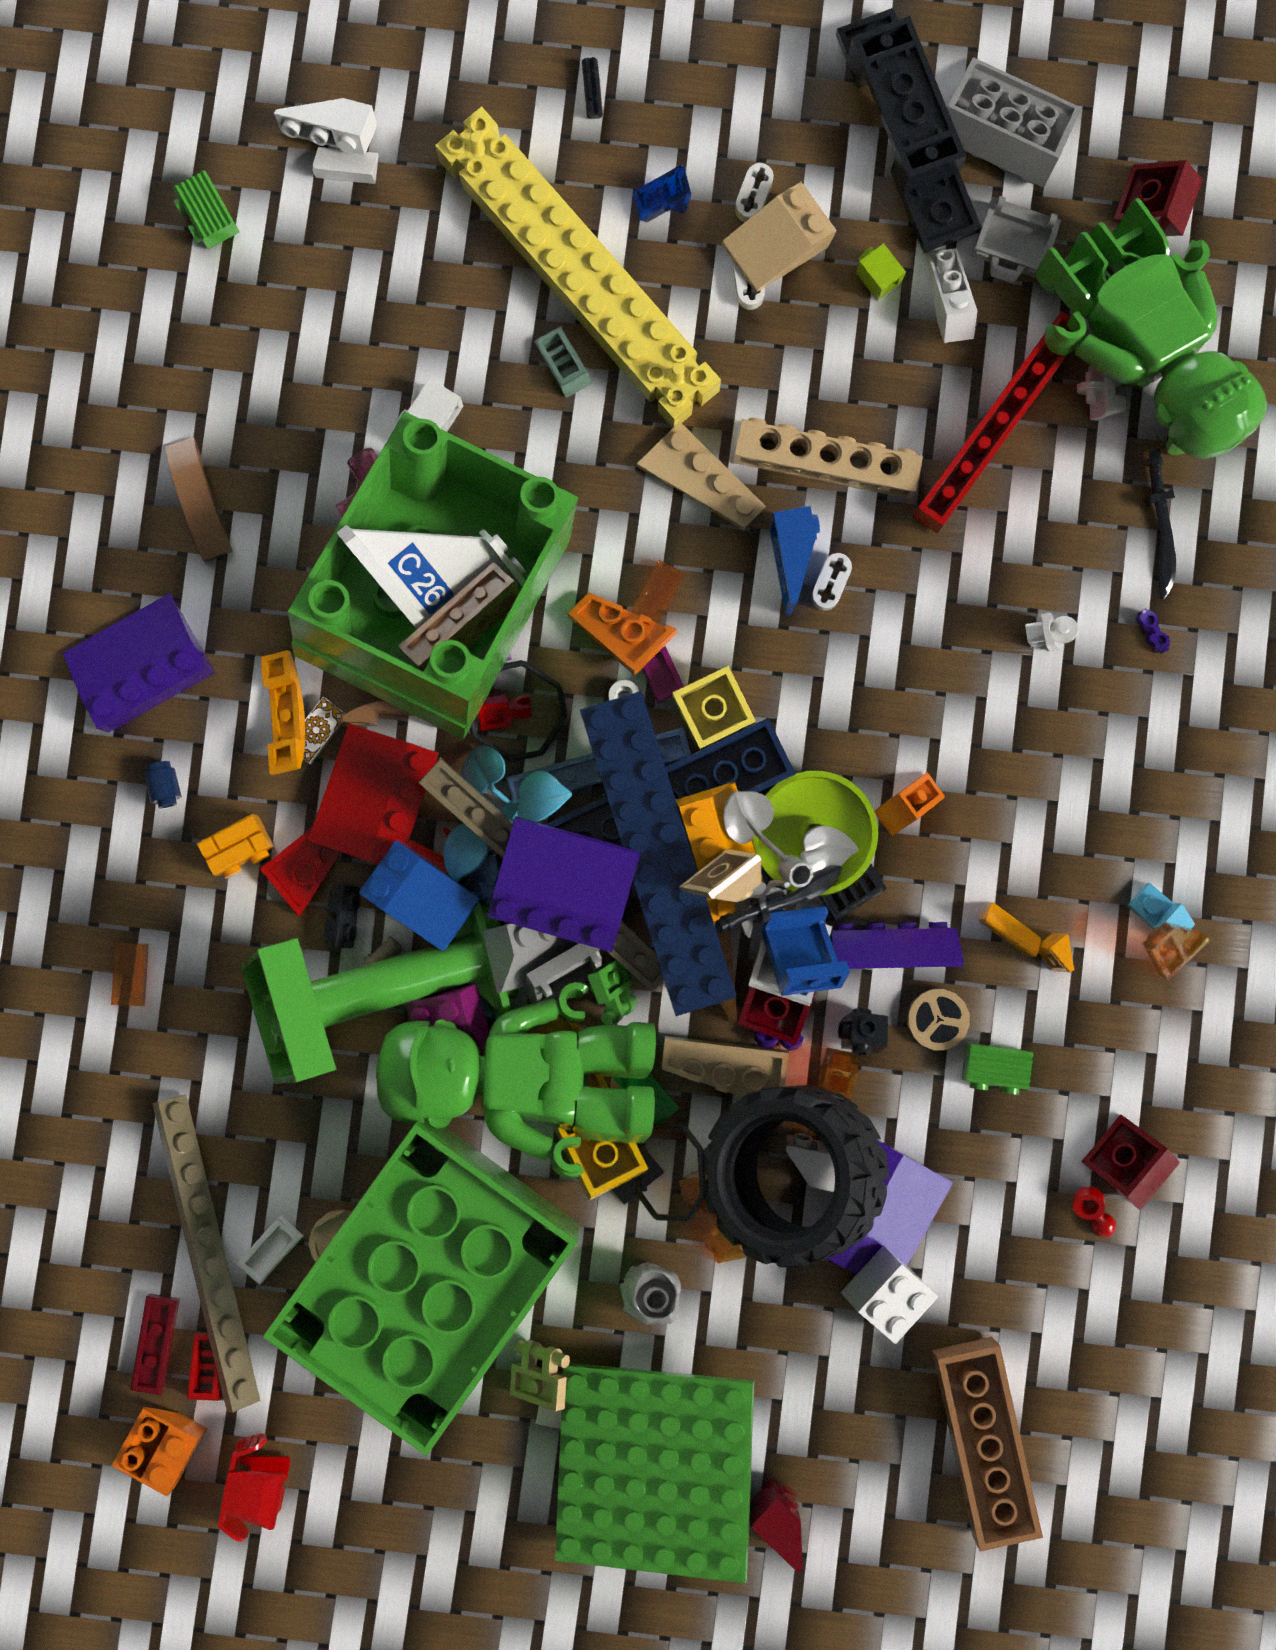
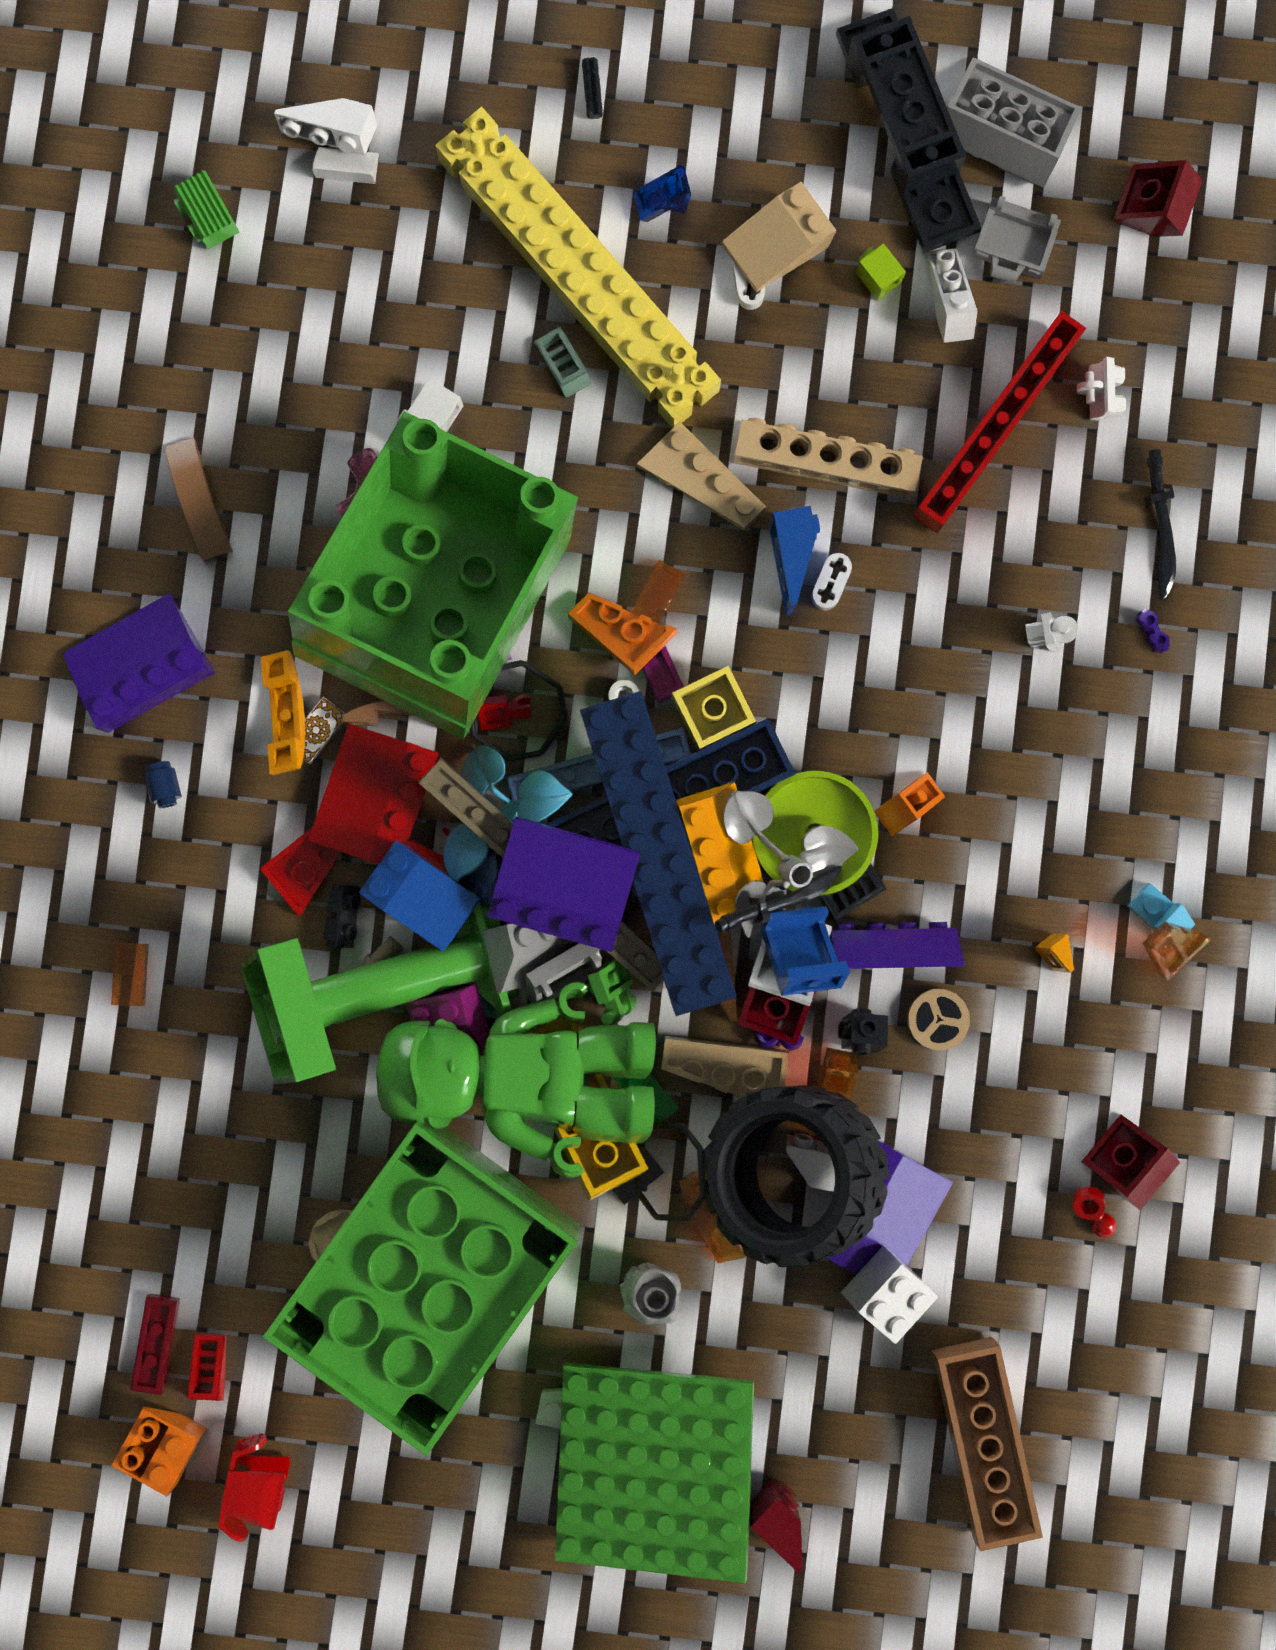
(206, 1253): dark tan plate -> none
(235, 846): light orange brick -> none
(270, 1249): white tile -> none
(427, 569): white piece -> none
(462, 613): medium nougat fence -> none
(537, 1384): plate -> none
(726, 877): tan slope -> none
(747, 190): white beam -> none
(997, 1066): bright green brick -> none
(1011, 930): light orange slope -> none
(1154, 329): bright green piece -> none

